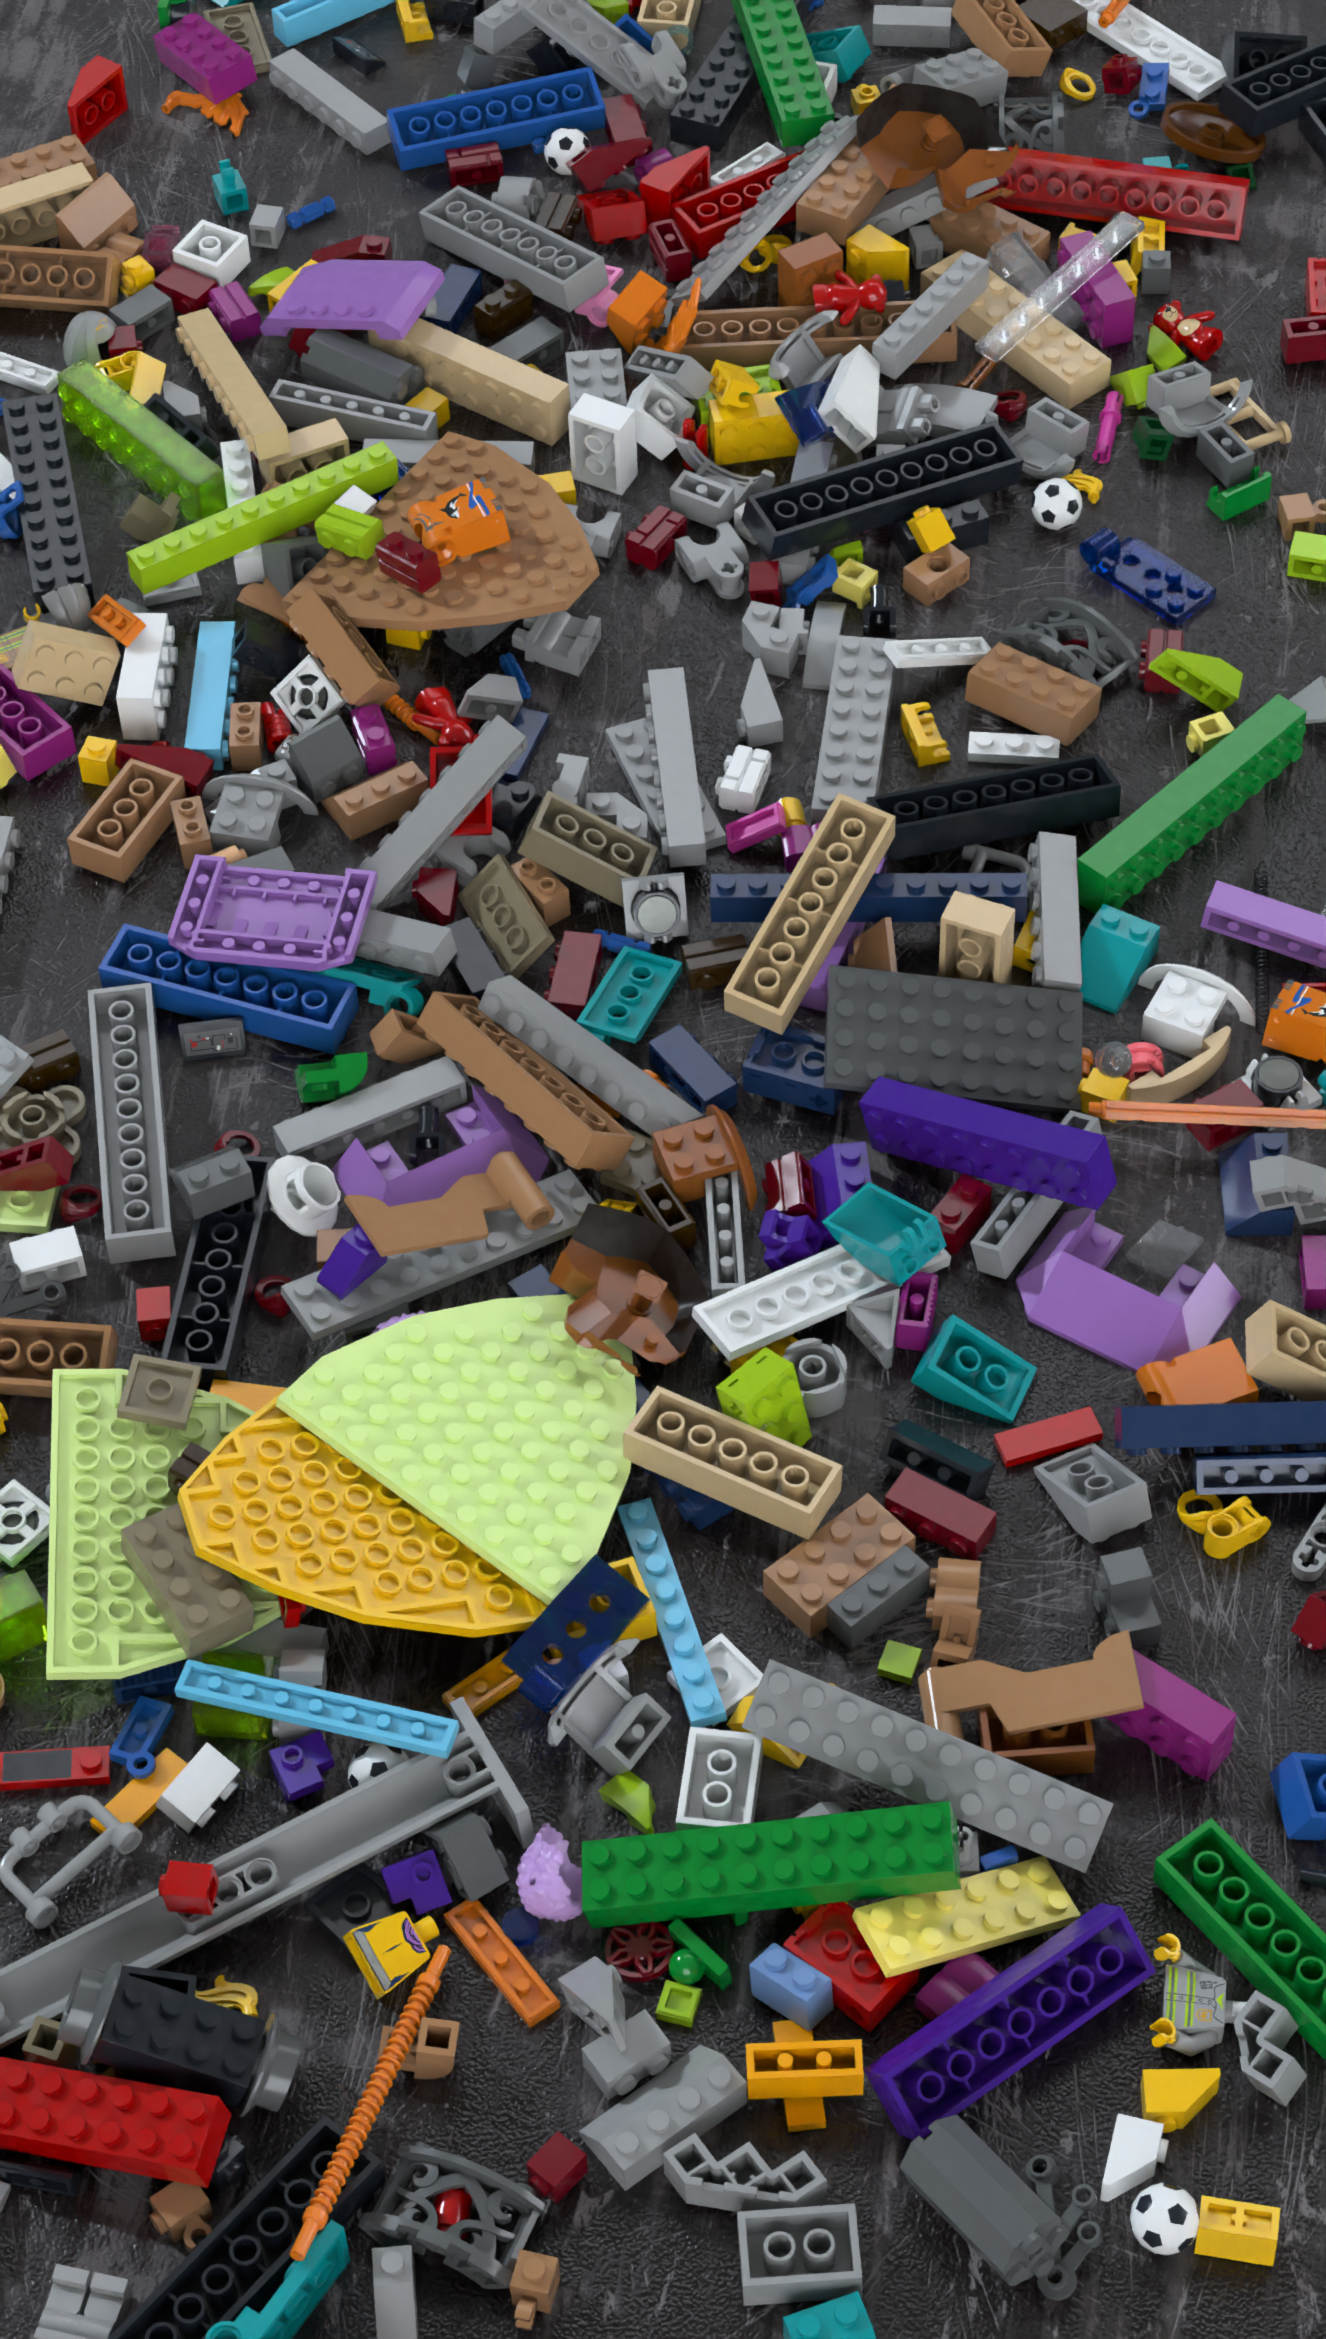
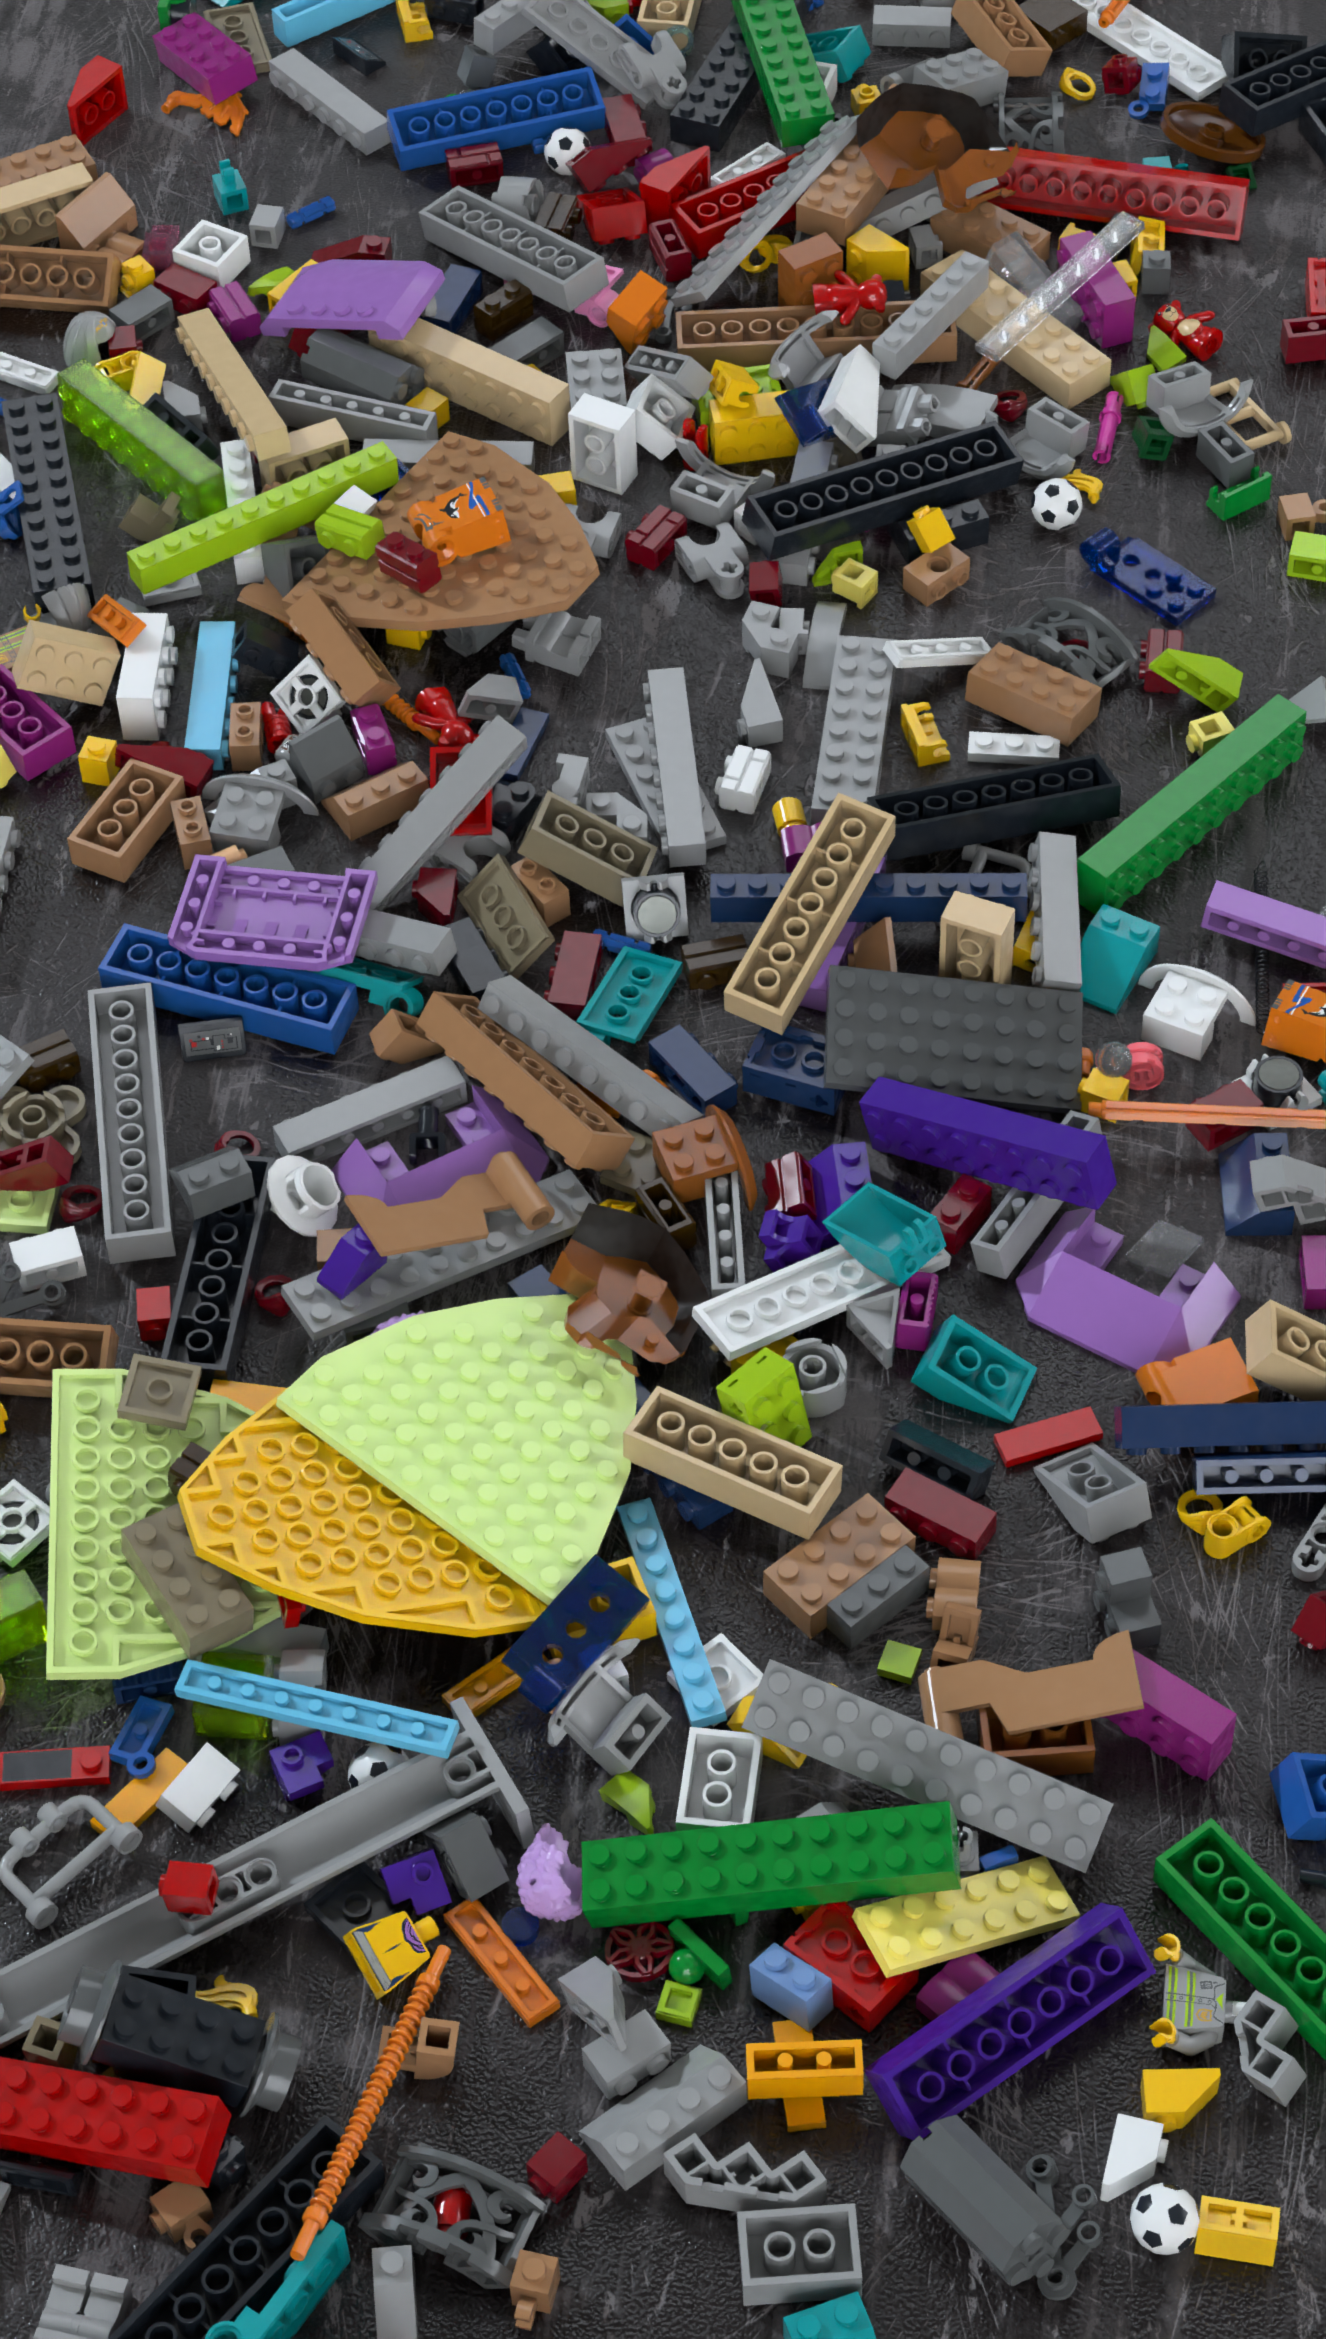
(331, 1079): green brick -> none
(680, 325): orange animal -> none
(755, 827): dark pink tile -> none
(811, 583): blue hinge -> none
(879, 611): black piece -> none
(1186, 1077): tan slope -> none

